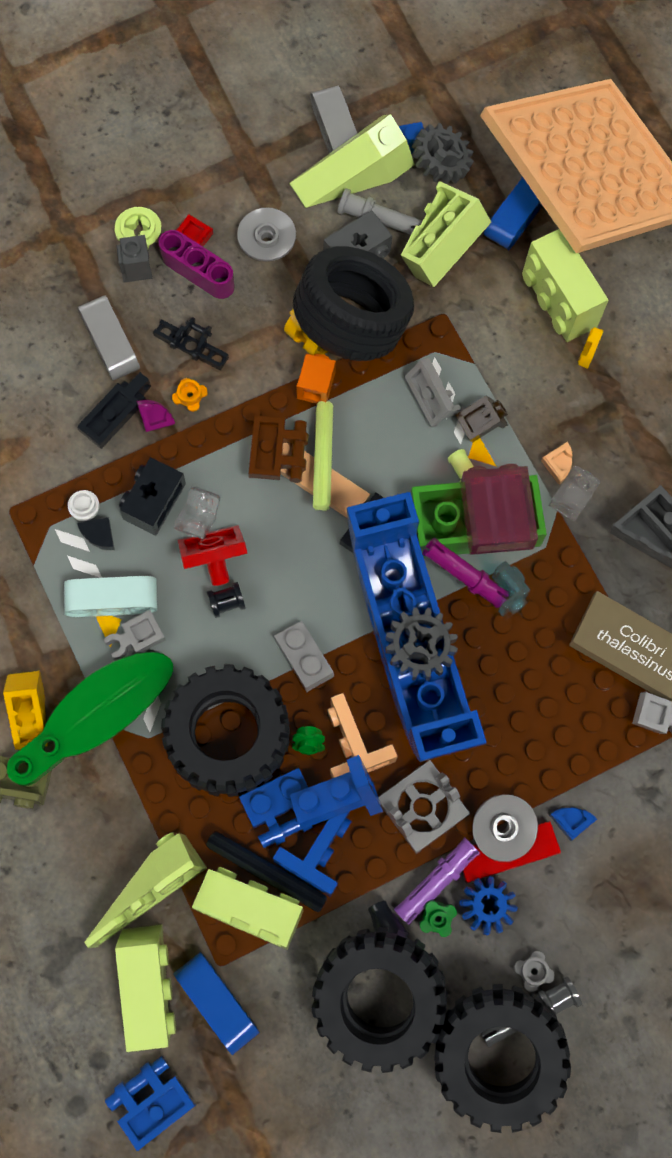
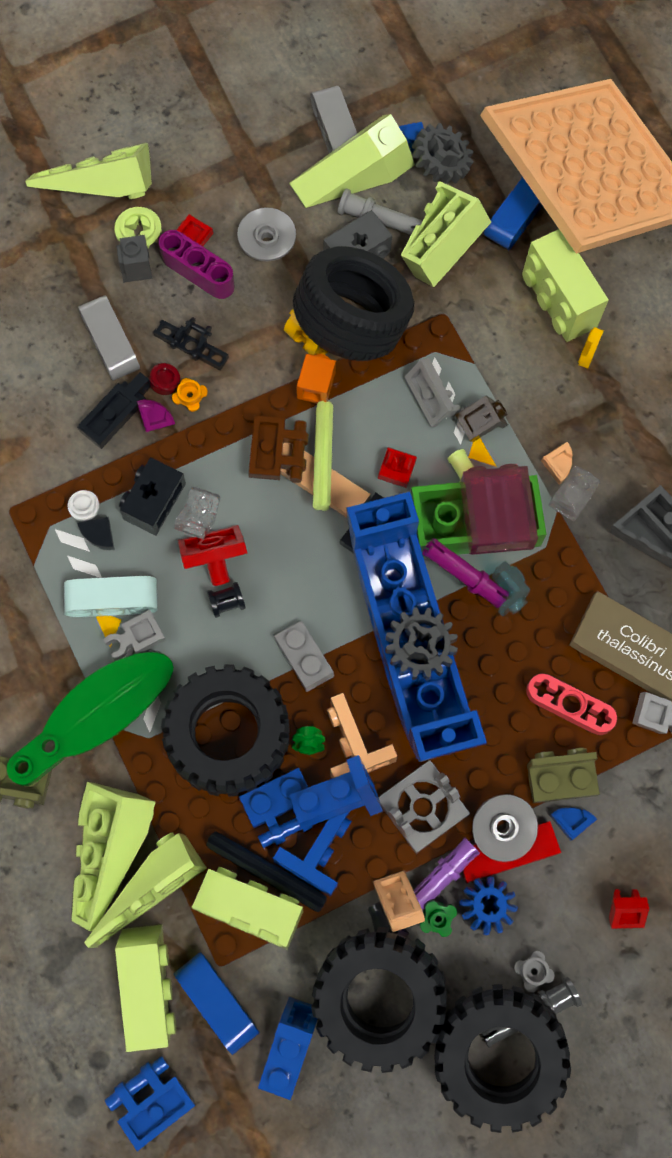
(25, 706): yellow arch -> none
(112, 836): none -> yellowish green wedge
(117, 175): none -> yellowish green wedge
(164, 379): none -> dark red tile
(288, 1049): none -> blue bracket
(397, 467): none -> red tile
(399, 901): none -> light nougat plate
(563, 776): none -> olive bracket
(597, 706): none -> coral beam
(628, 911): none -> red tile

